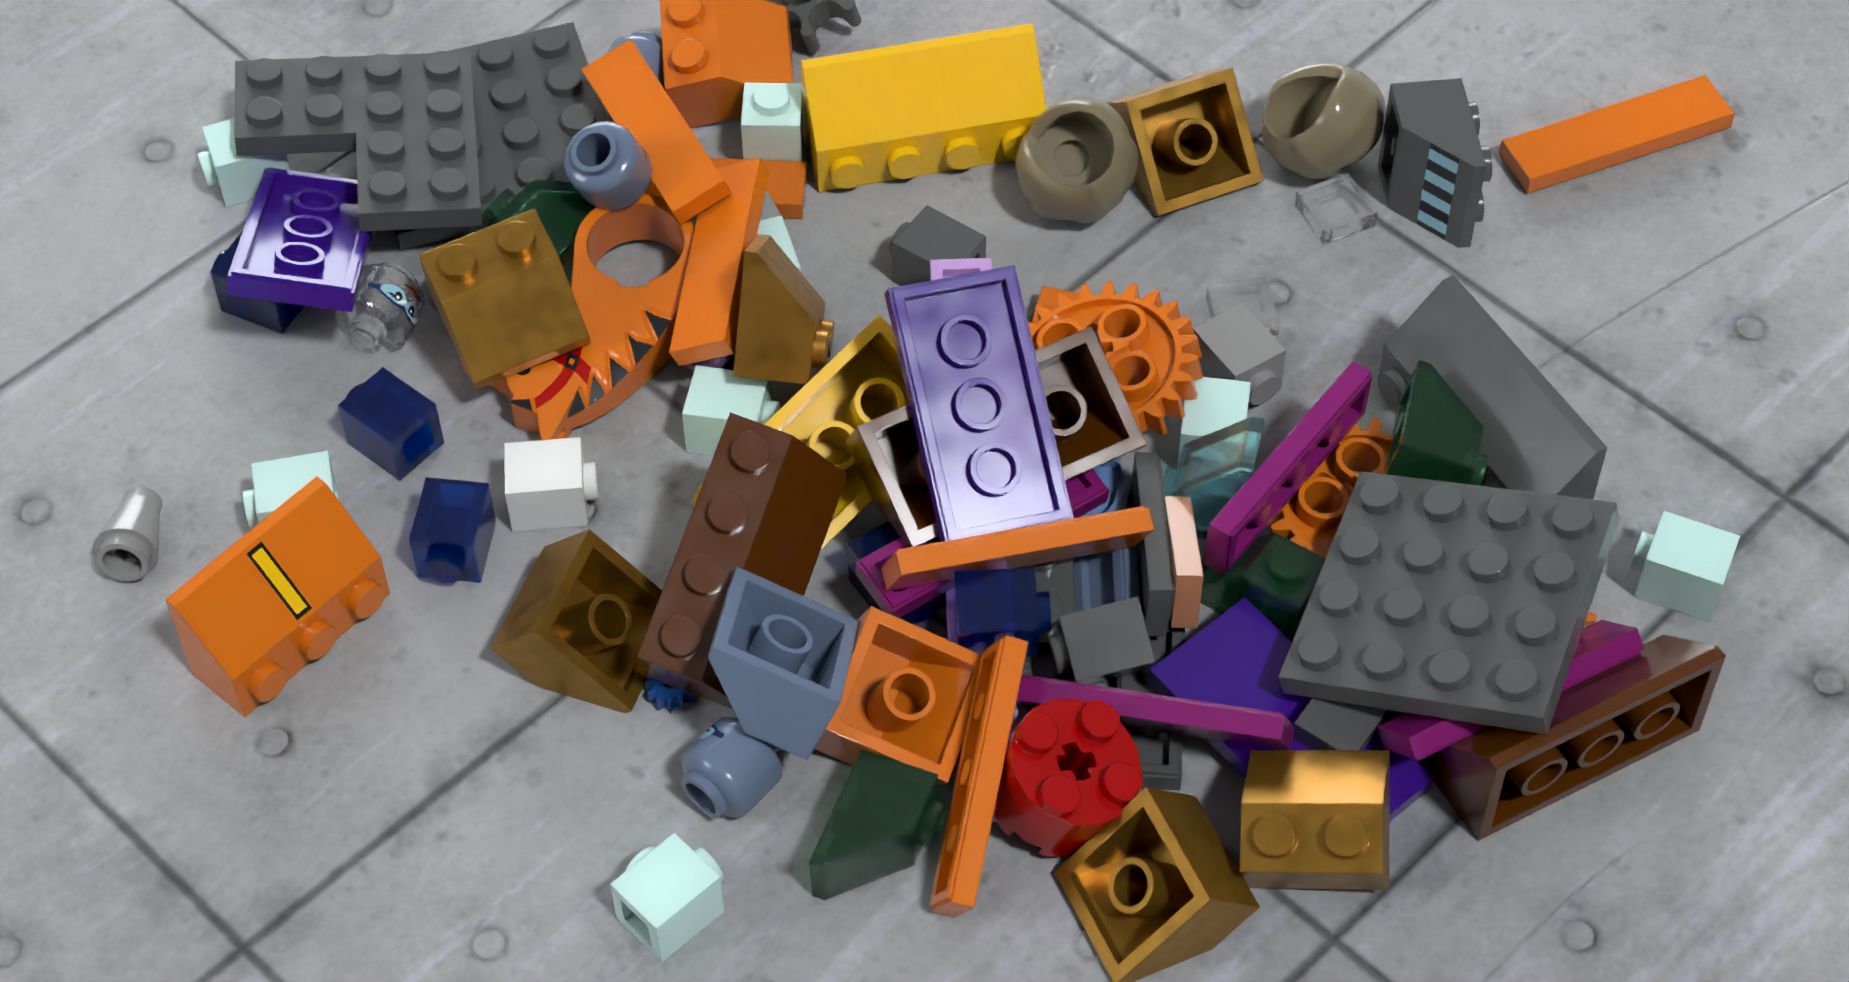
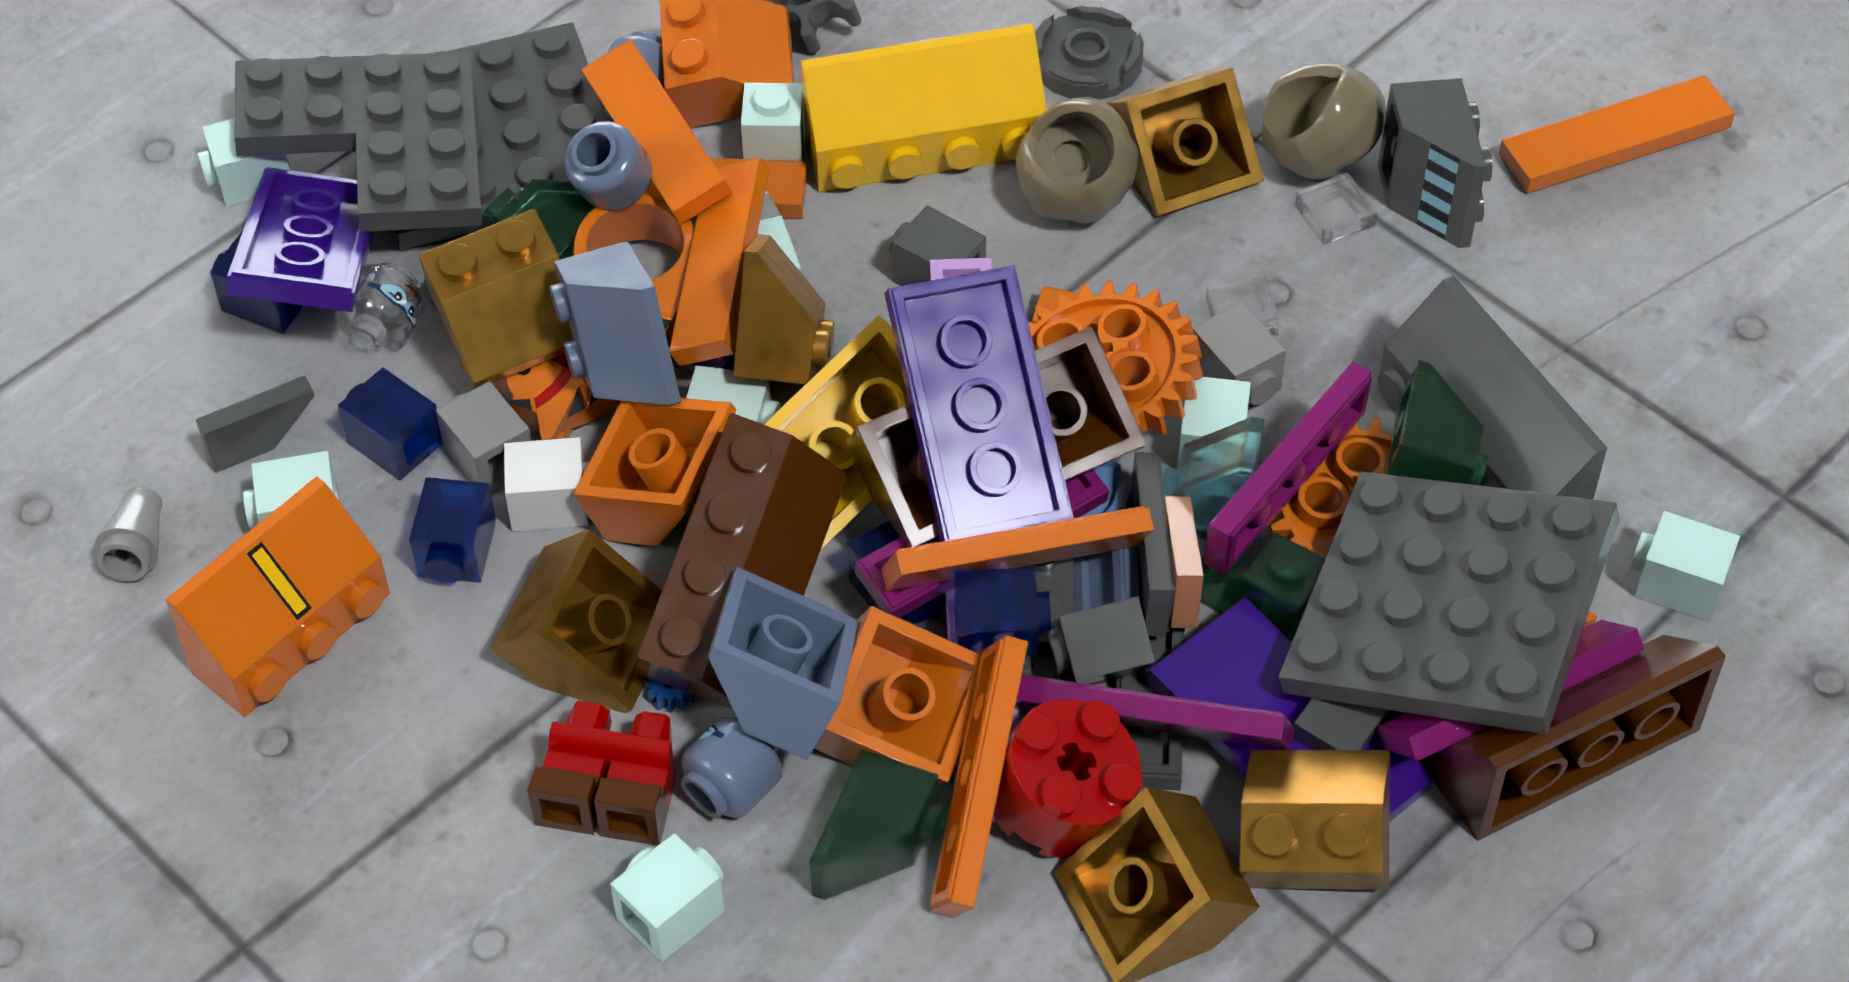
(253, 424): none -> dark grey tile
(475, 433): none -> light grey brick
(606, 776): none -> hips
(614, 326): none -> sand blue slope
(650, 467): none -> orange slope
(1089, 53): none -> dark grey tile

